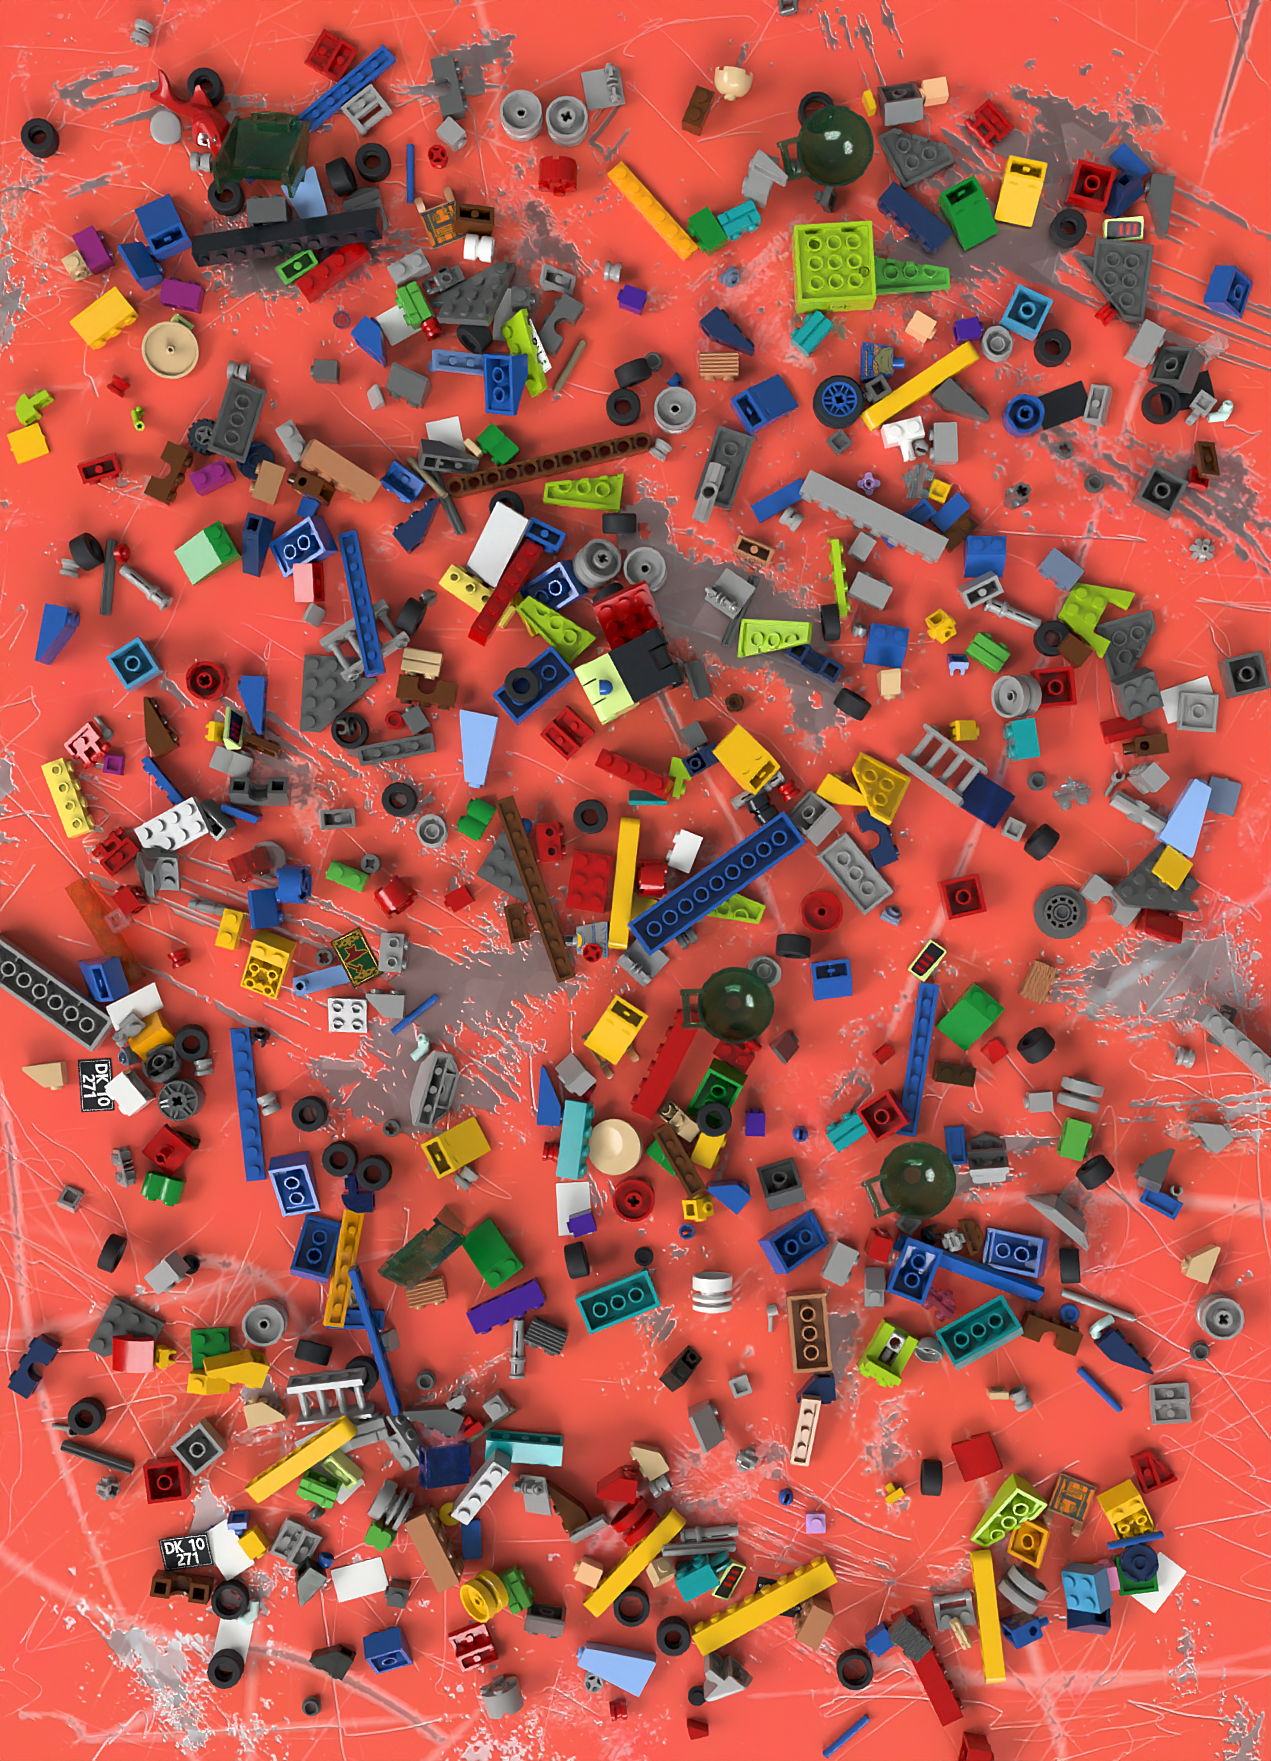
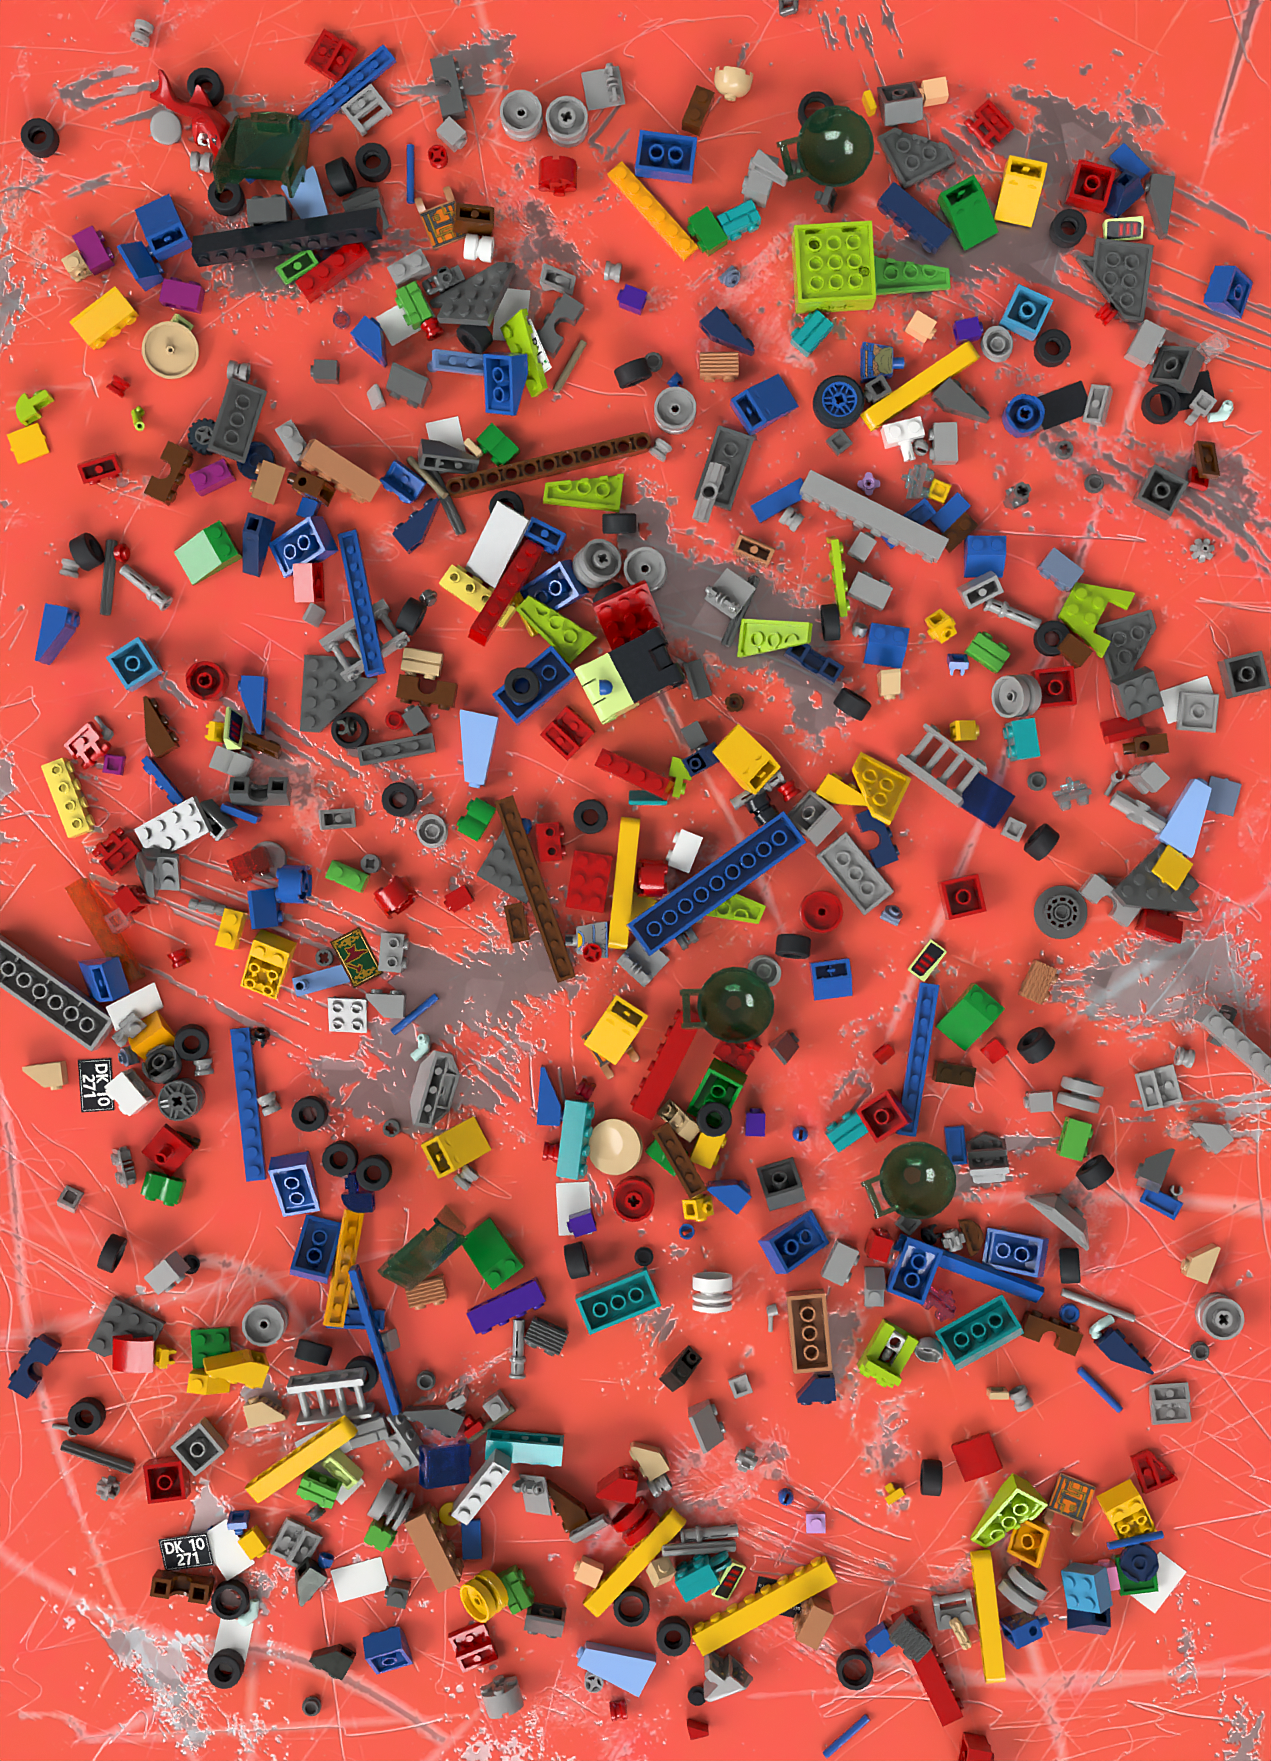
(522, 298): dark grey brick -> none
(575, 1075): light grey brick -> none
(623, 419): black tyre -> none
(665, 156): none -> blue brick
(805, 1430): plate -> none
(1158, 1087): none -> light grey slope

